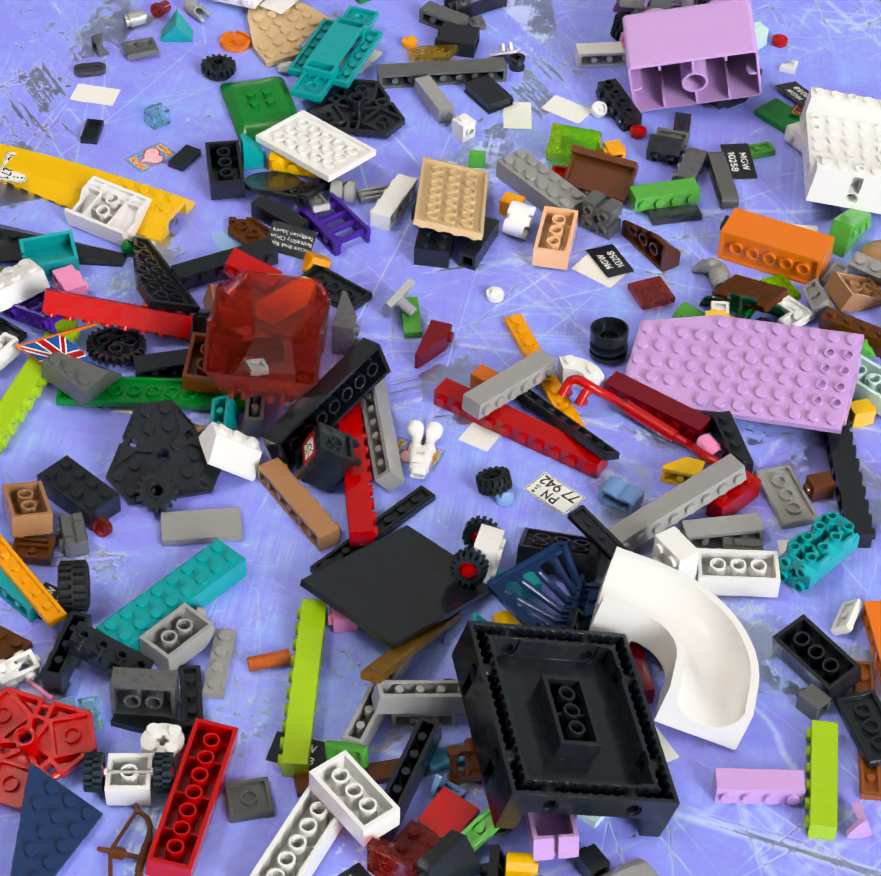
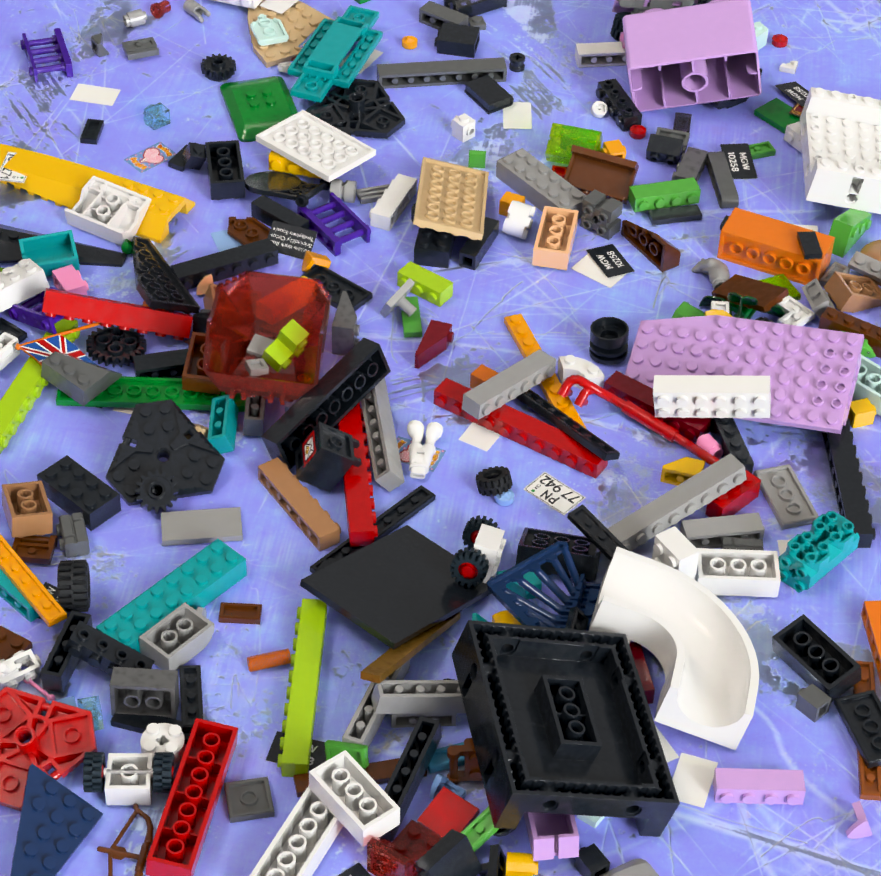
(60, 49): none -> dark purple fence
(89, 69): clear smoke tile -> none
(102, 527): clear red tile -> none
(177, 29): teal slope -> none
(194, 156): none -> black brick
(204, 284): none -> light nougat tile
(219, 664): light grey plate -> none
(231, 450): white slope -> none
(235, 42): orange tile -> none
(240, 262): red brick -> none
(240, 613): none -> reddish brown tile
(251, 153): teal slope -> none
(258, 345): none -> light grey piece
(268, 31): none -> light aqua tile
(286, 346): none -> lime brick
(318, 203): light grey tile -> none
(339, 622): bright pink brick -> none
(427, 284): none -> lime brick
(432, 52): clear yellow tile -> none
(434, 99): light grey brick -> none
(494, 294): white tile -> none
(506, 51): white piece -> none
(566, 109): white sticker -> none
(619, 494): medium blue brick -> none
(651, 293): clear red tile -> none
(693, 779): none -> white sticker
(712, 396): none -> white brick
(809, 245): none -> black tile
(819, 486): reddish brown brick -> none
(822, 780): lime brick -> none
(846, 617): white plate -> none

